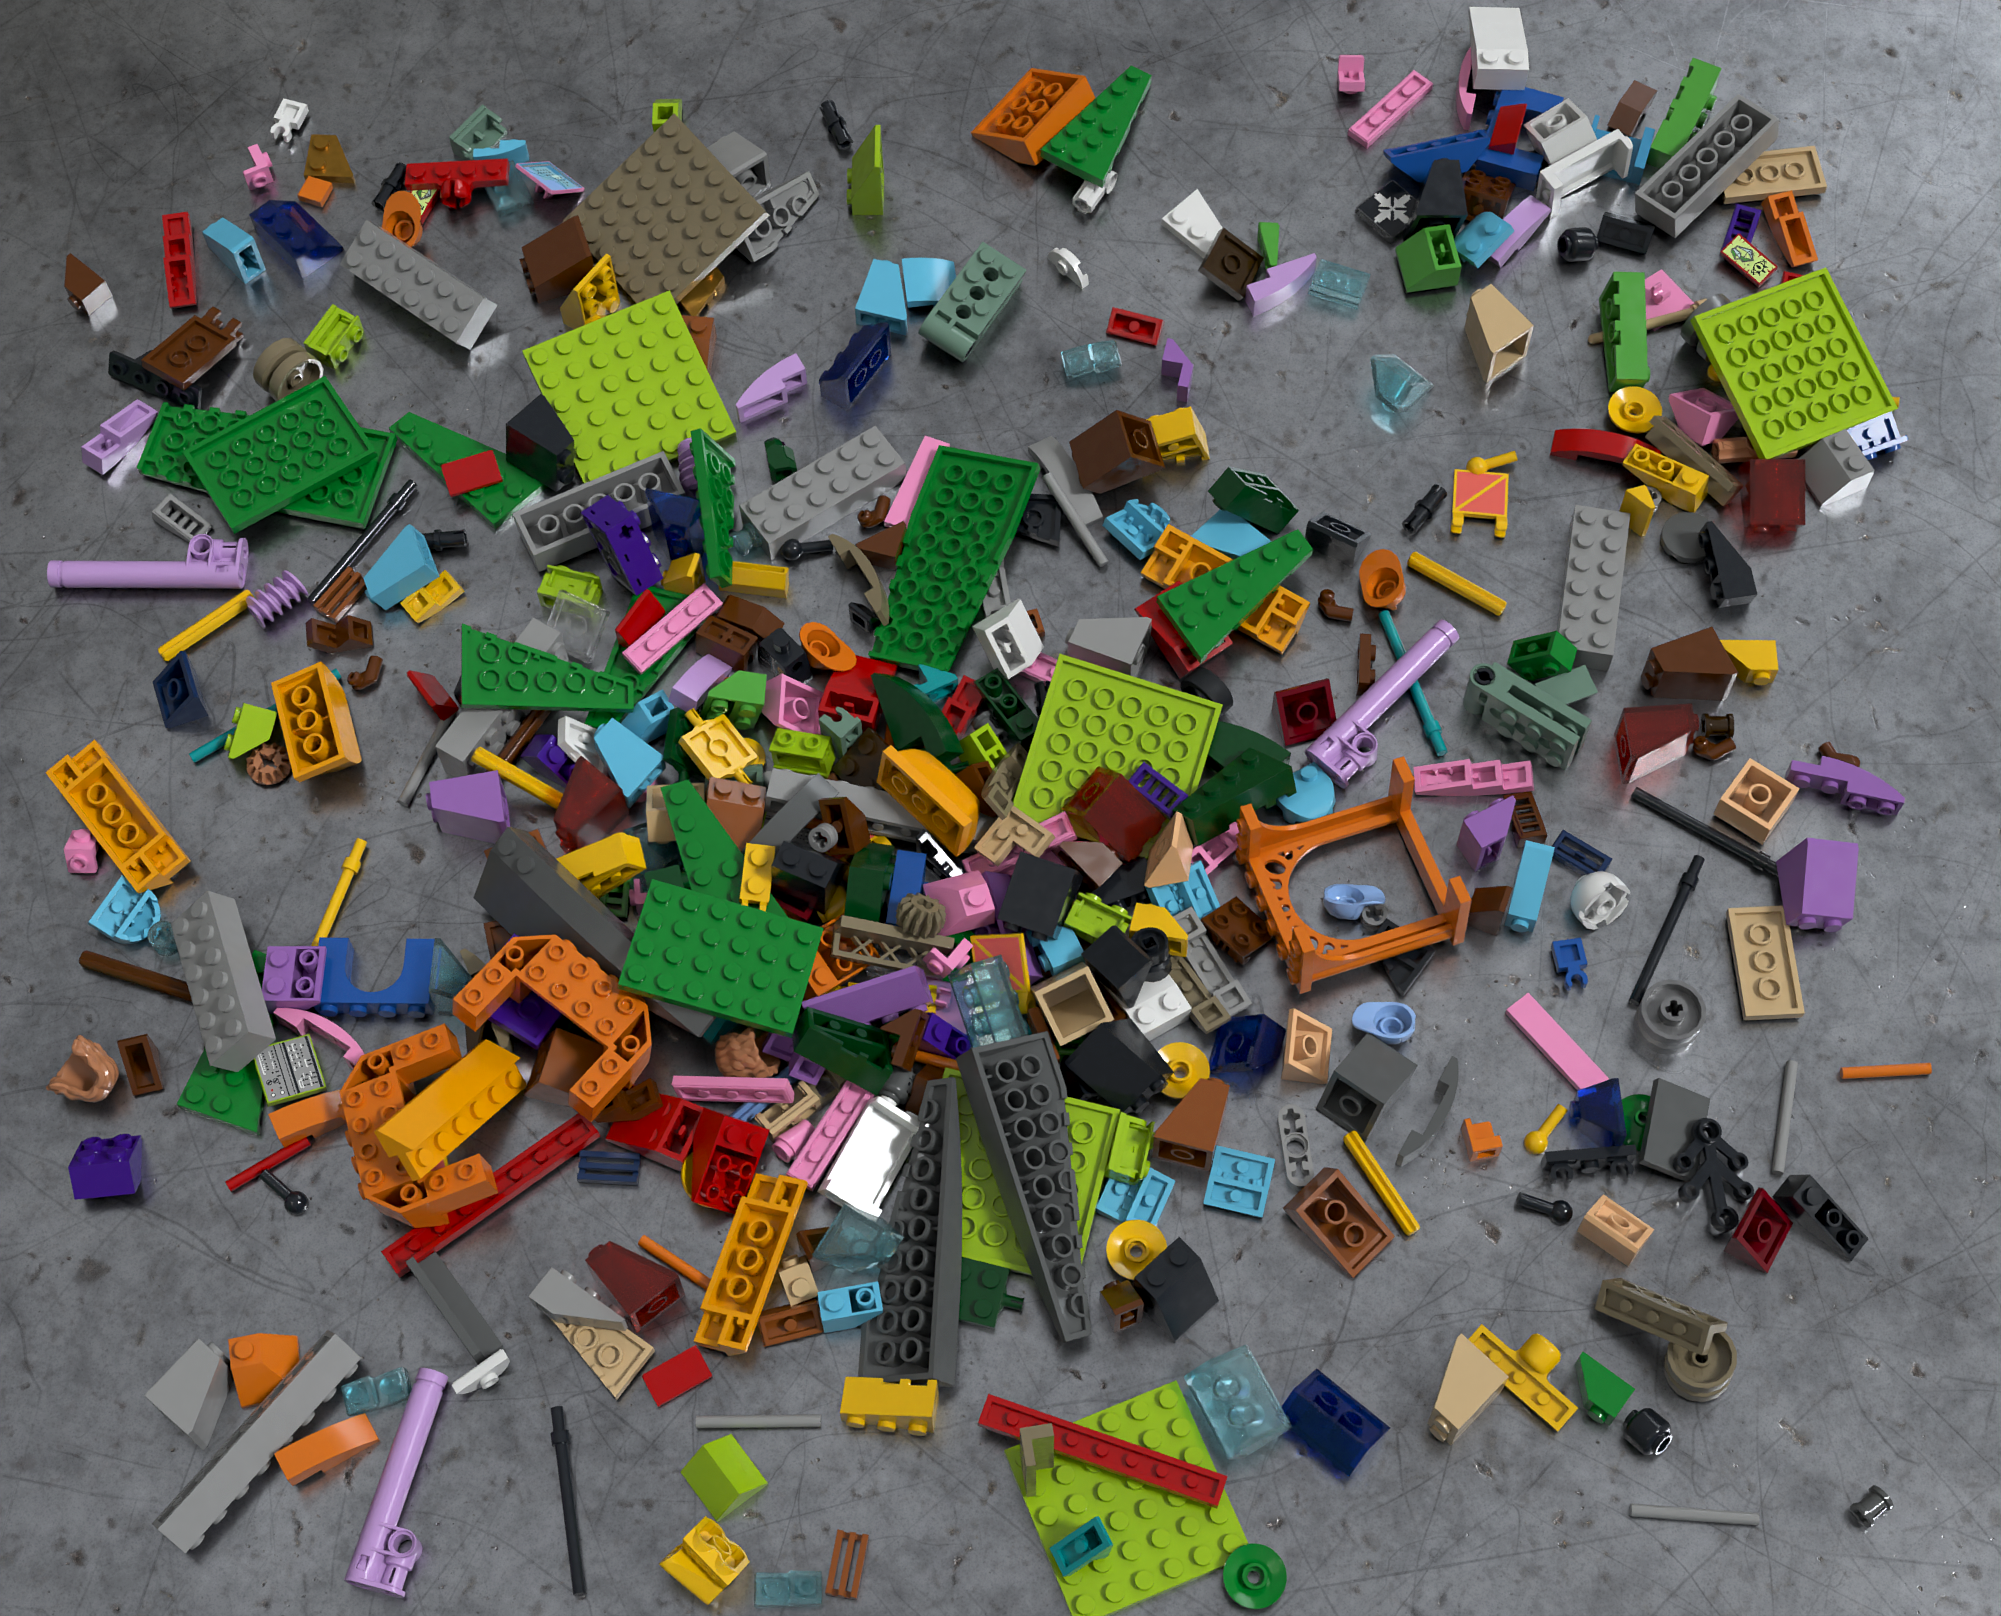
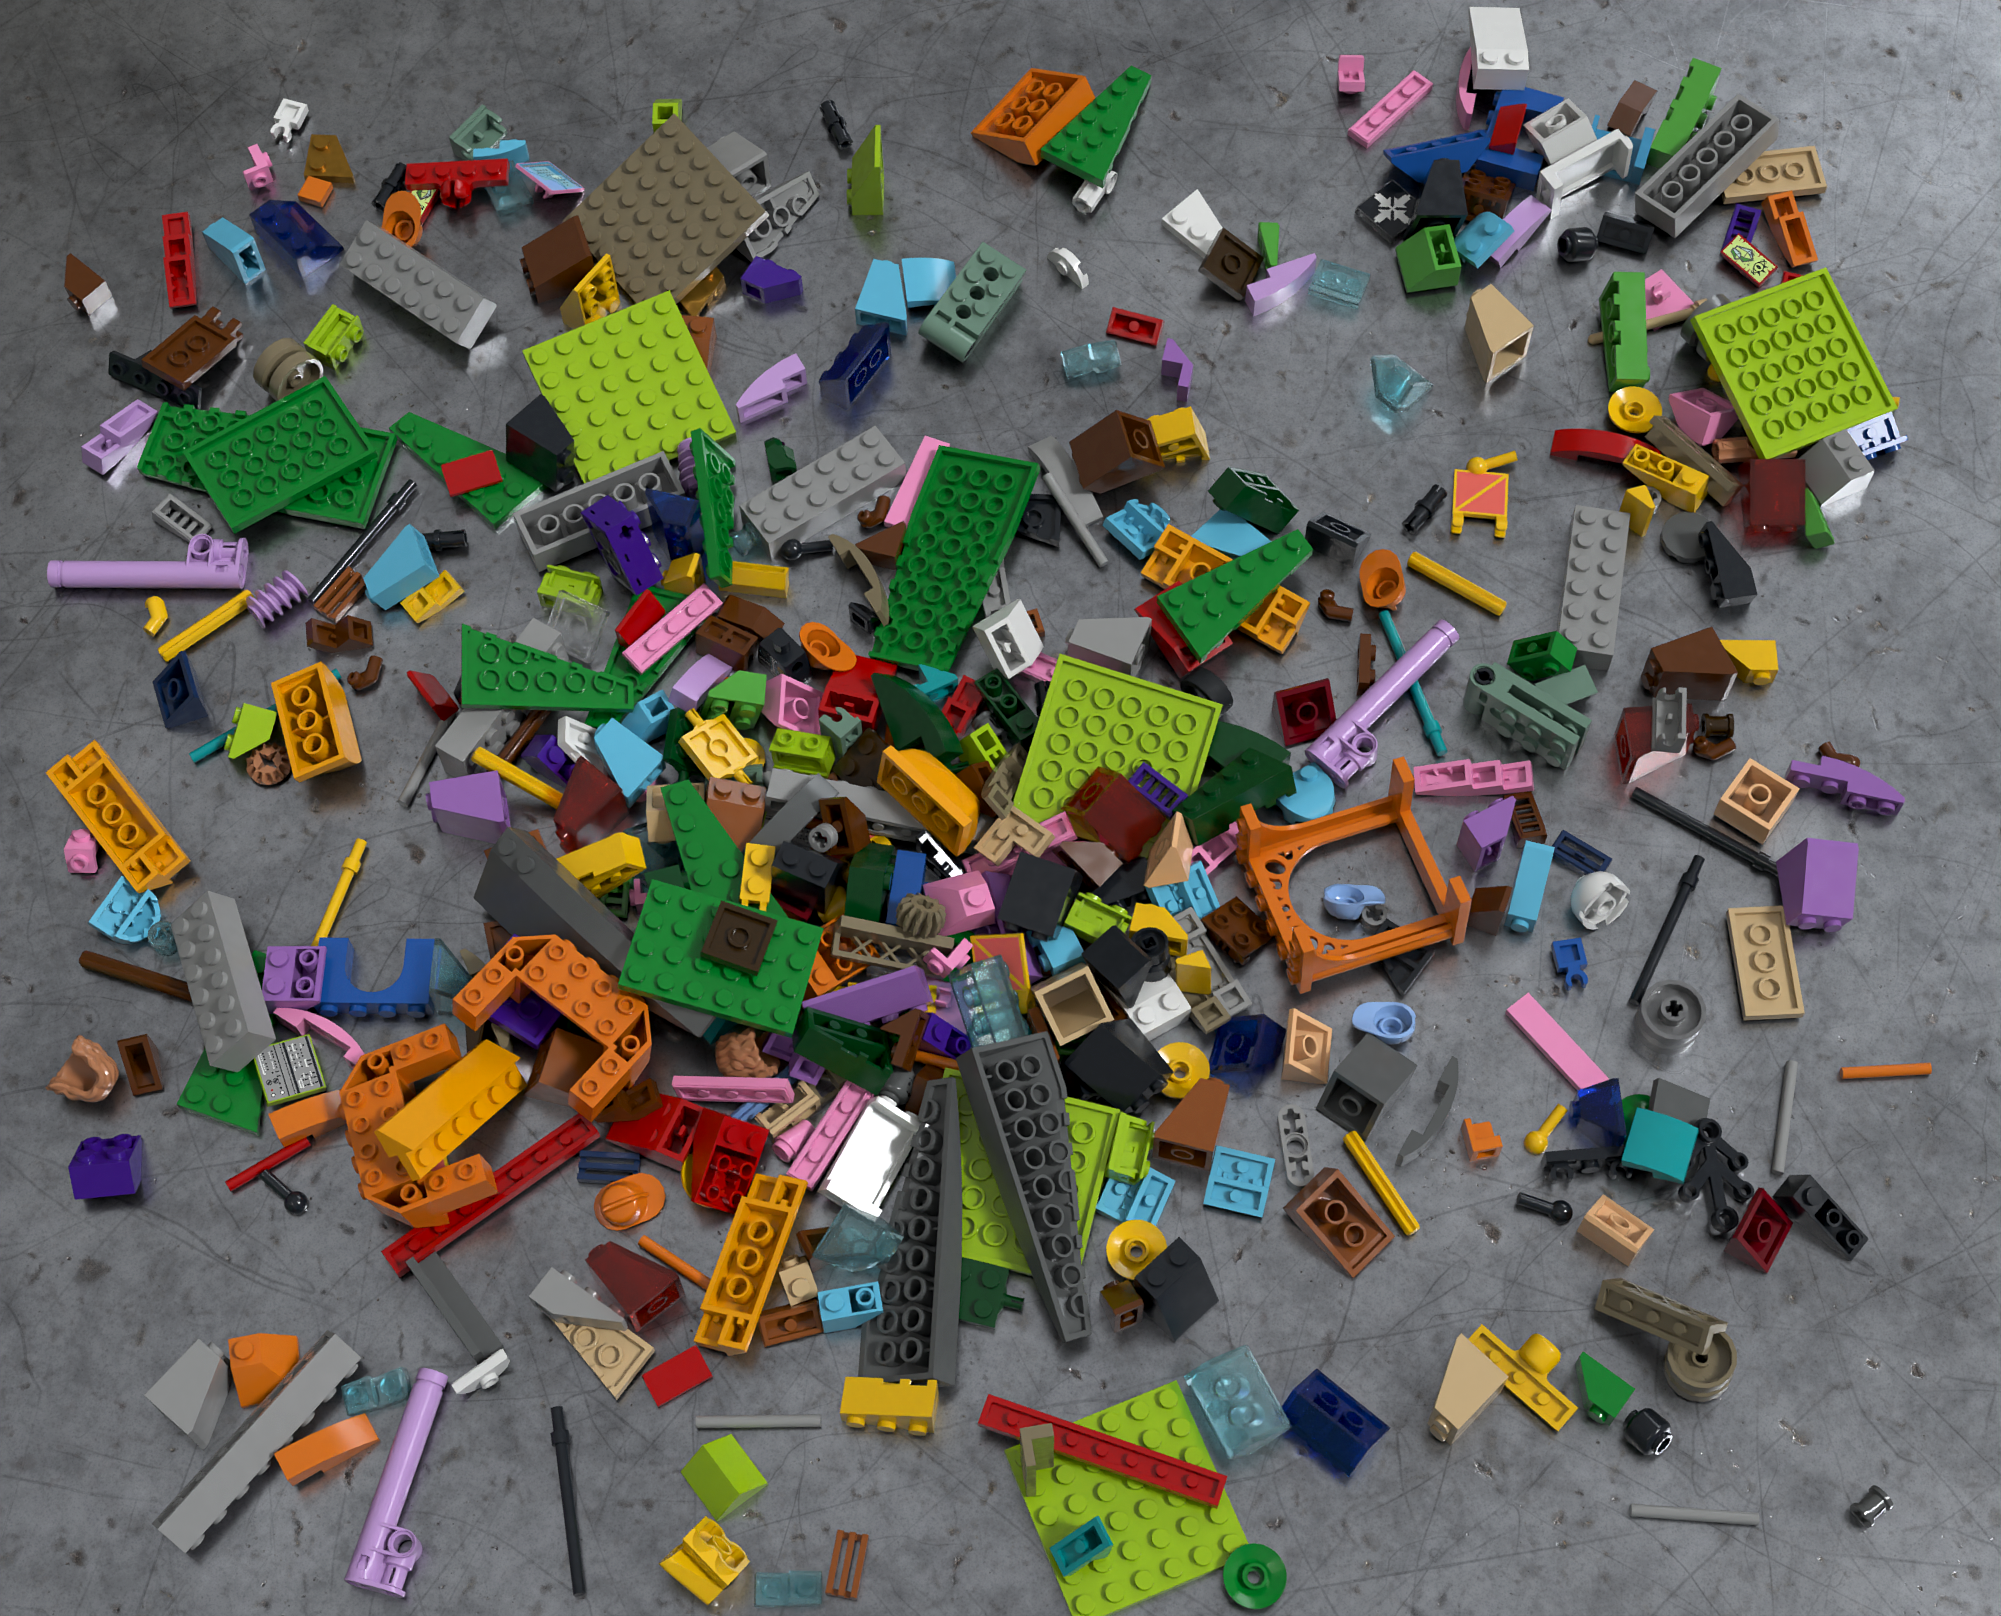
(158, 615): none -> yellow arm
(629, 1201): none -> orange piece
(738, 938): none -> dark brown plate
(770, 282): none -> dark purple slope
(1193, 973): none -> yellow slope
(1660, 1145): none -> teal slope
(1669, 721): none -> light grey hinge
(1816, 526): none -> bright green slope

